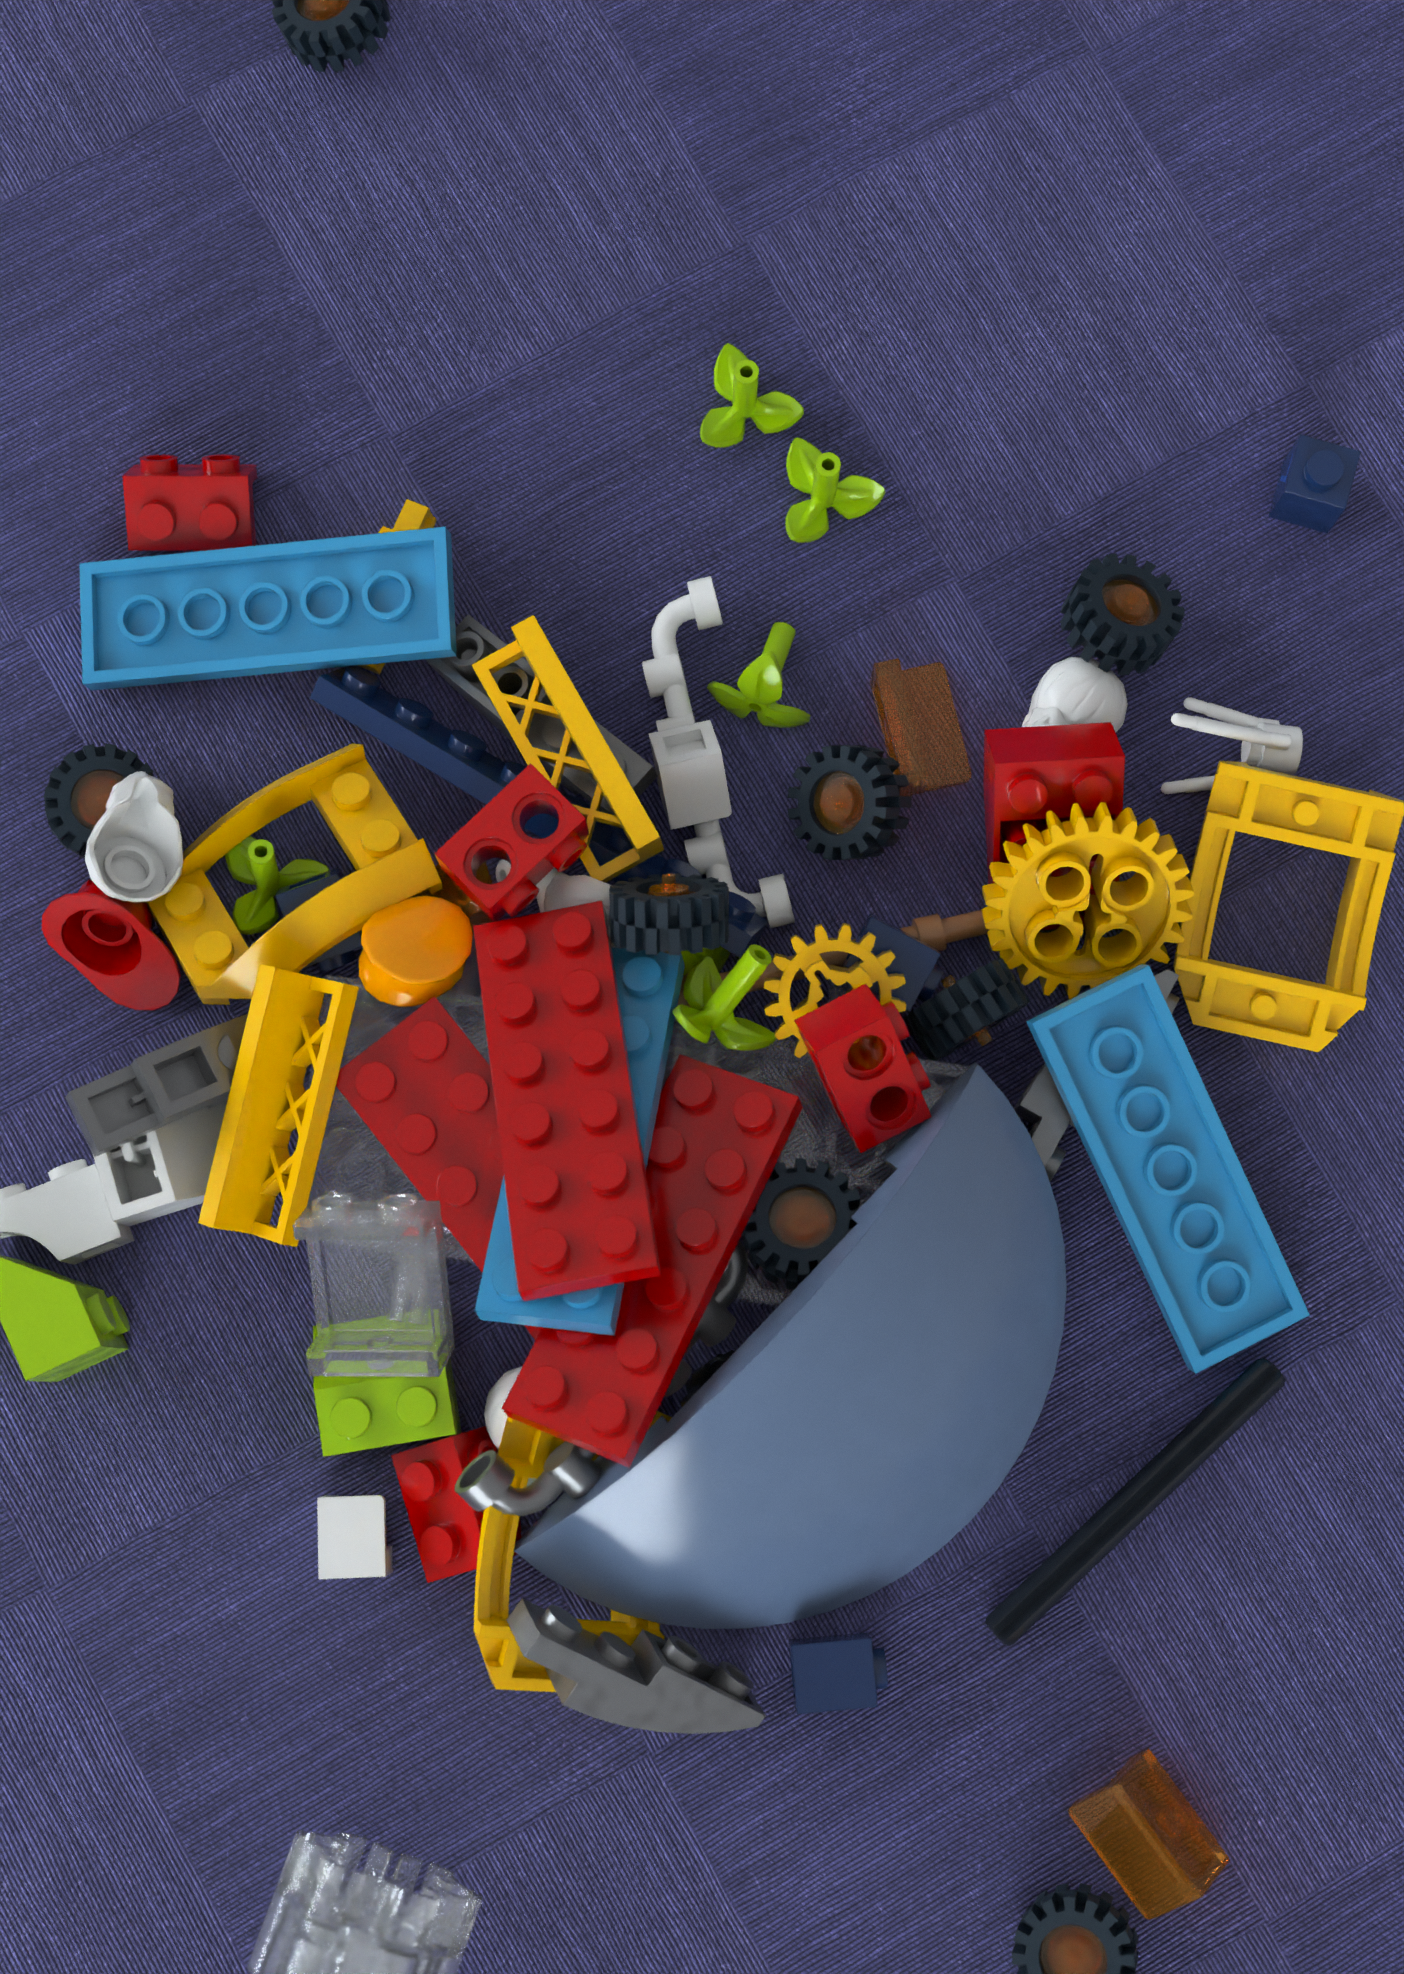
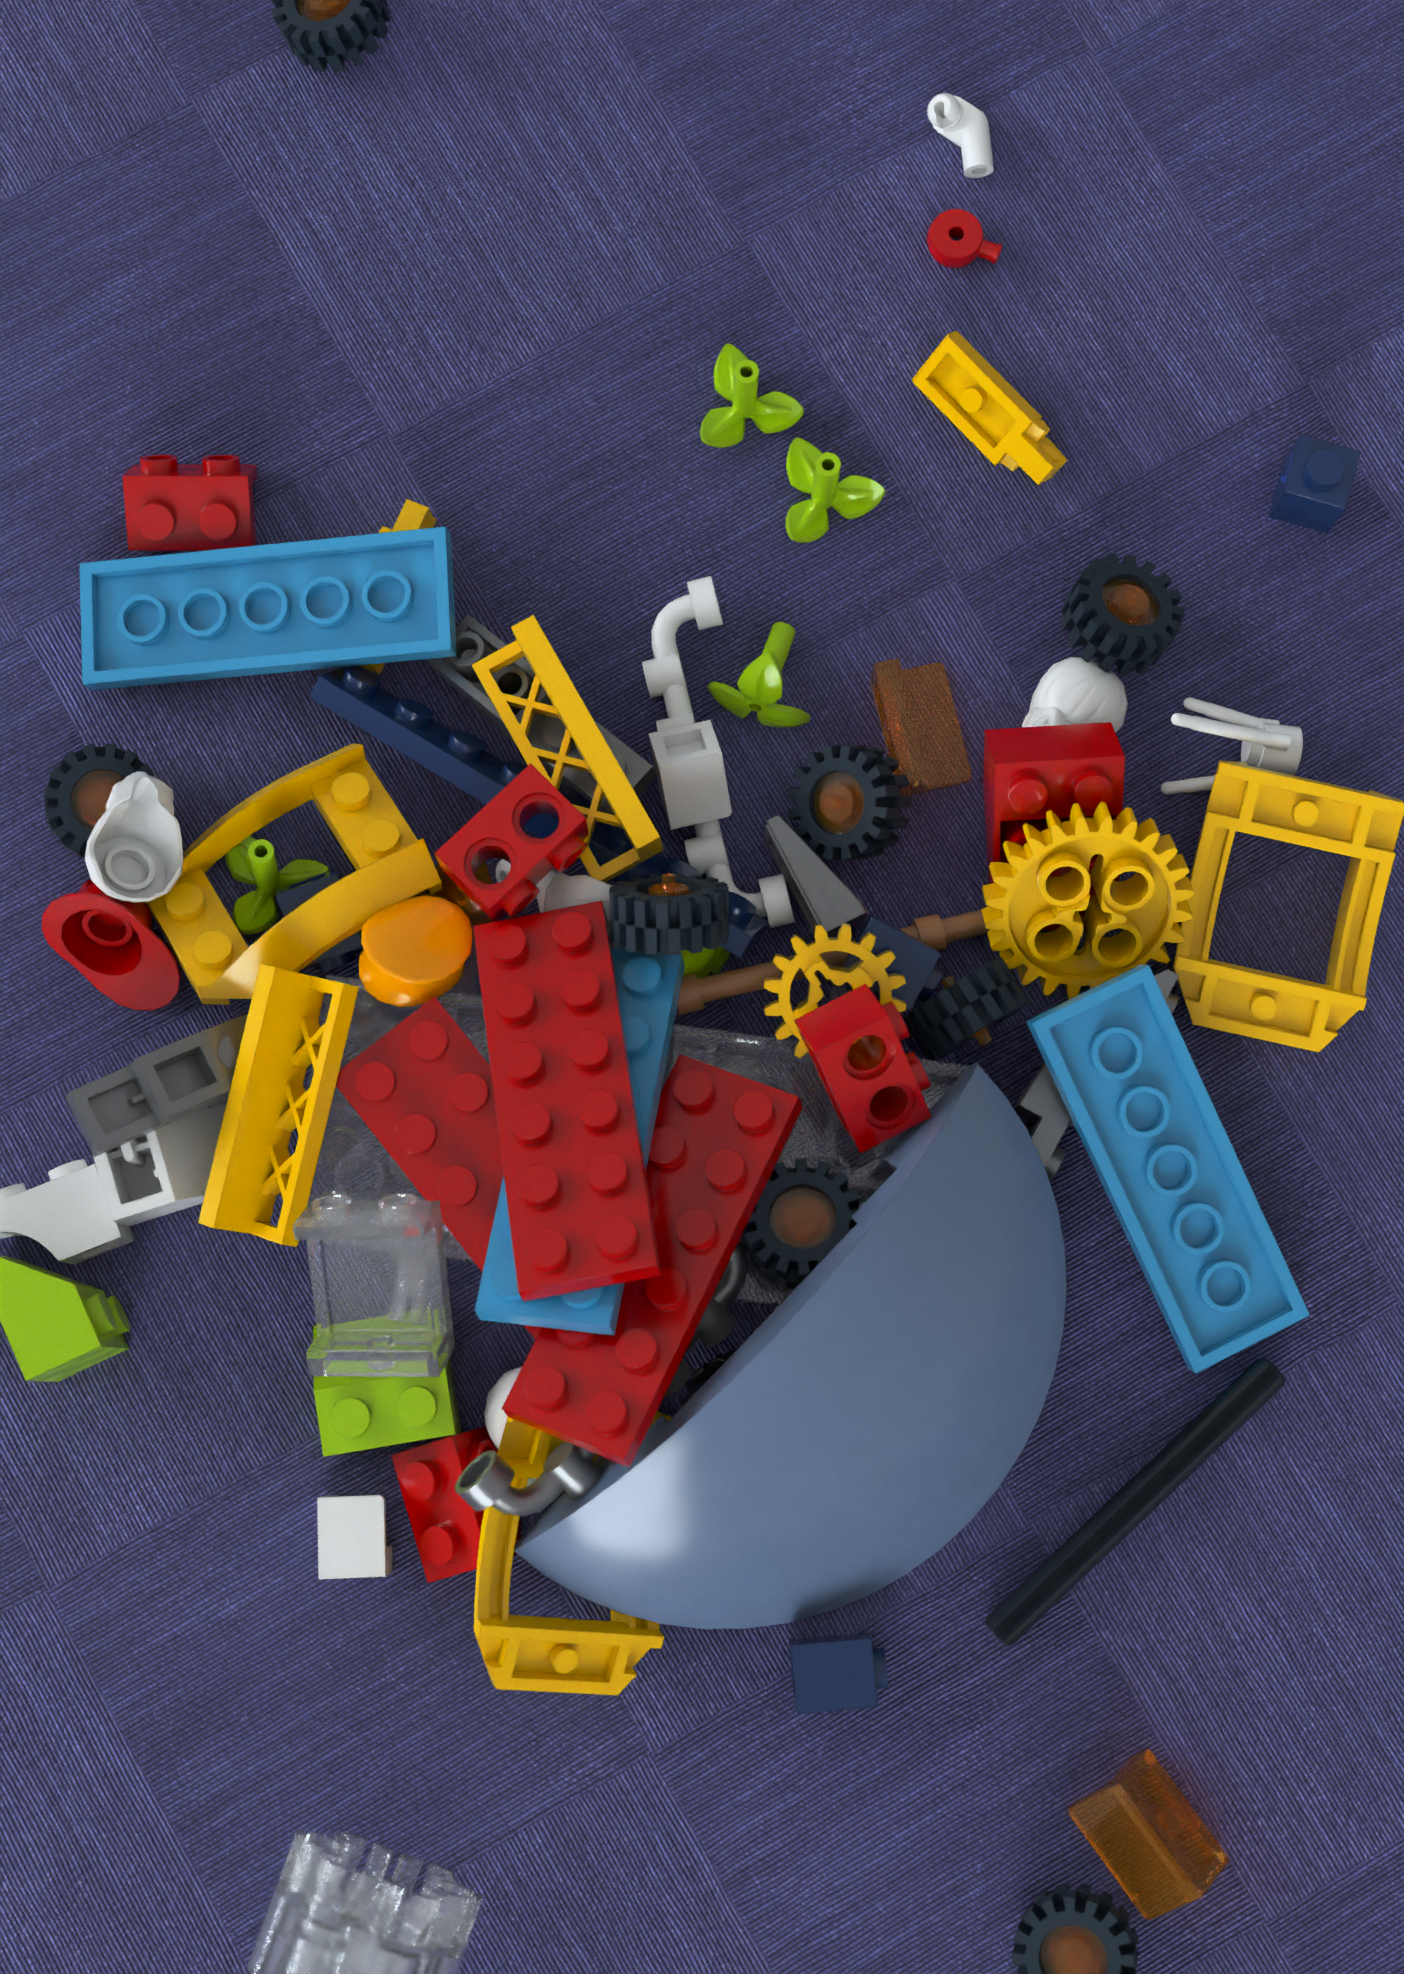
(637, 1686): flat silver slope -> none
(716, 999): lime plant -> none
(813, 884): none -> flat silver slope
(960, 252): none -> red piece
(967, 129): none -> white arm
(988, 409): none -> yellow hinge

